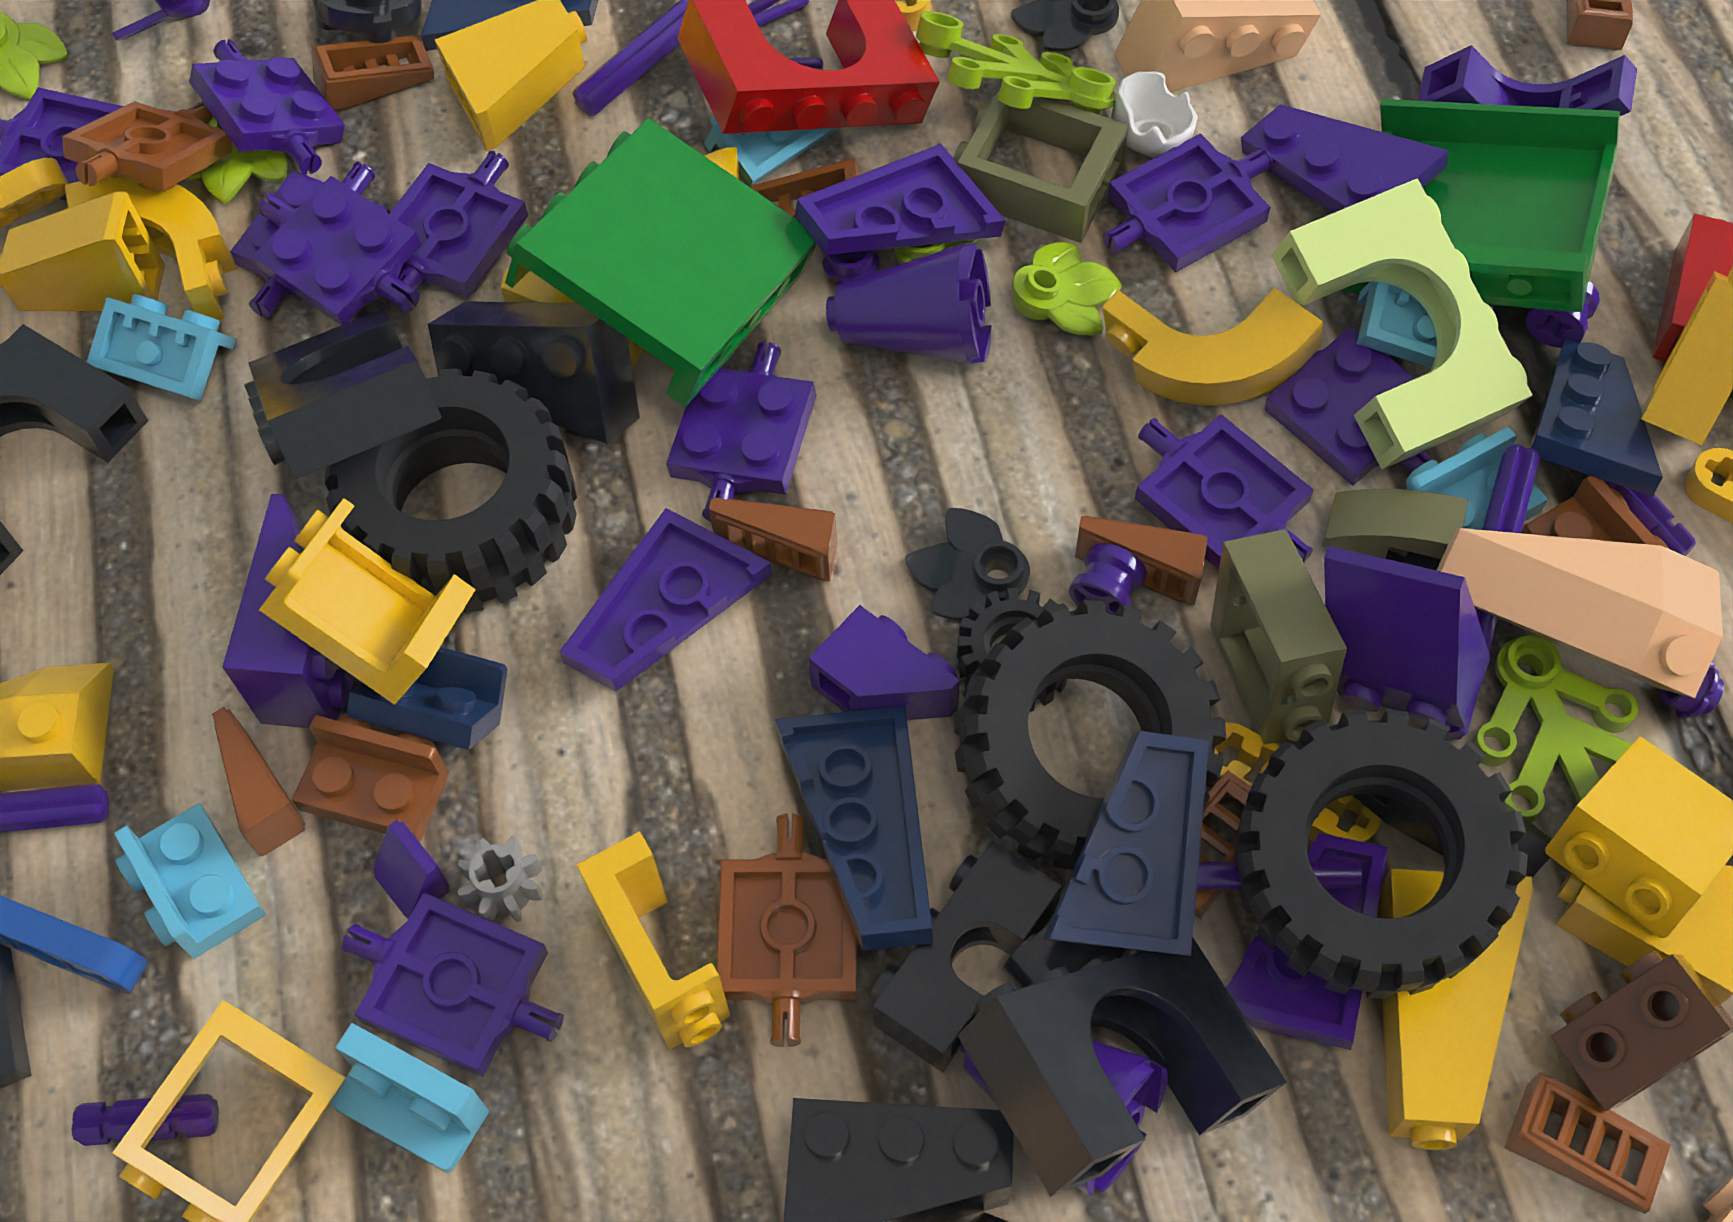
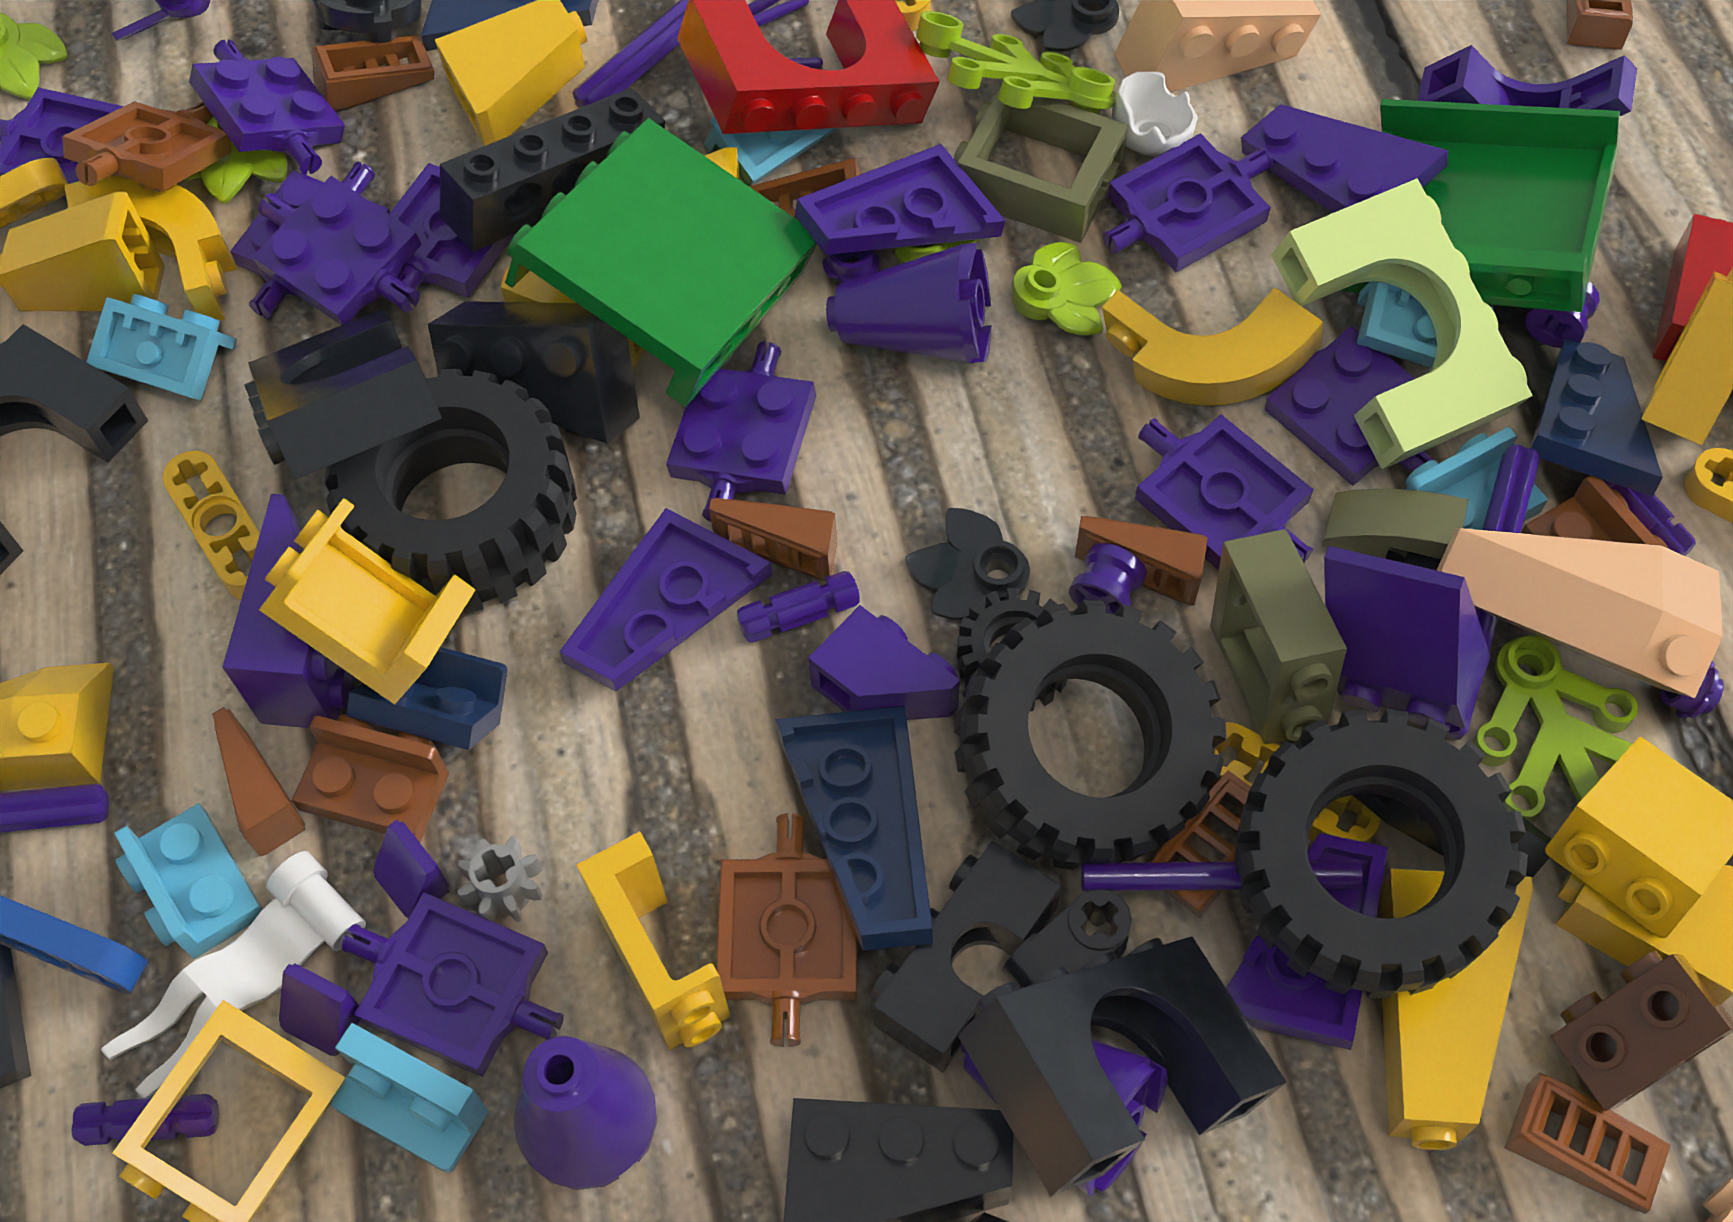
(199, 513): none -> yellow beam
(251, 968): none -> white flag
(315, 1009): none -> dark purple slope
(515, 178): none -> black brick
(583, 1113): none -> dark purple cone
(798, 606): none -> dark purple axle
(1142, 853): dark blue wing -> none

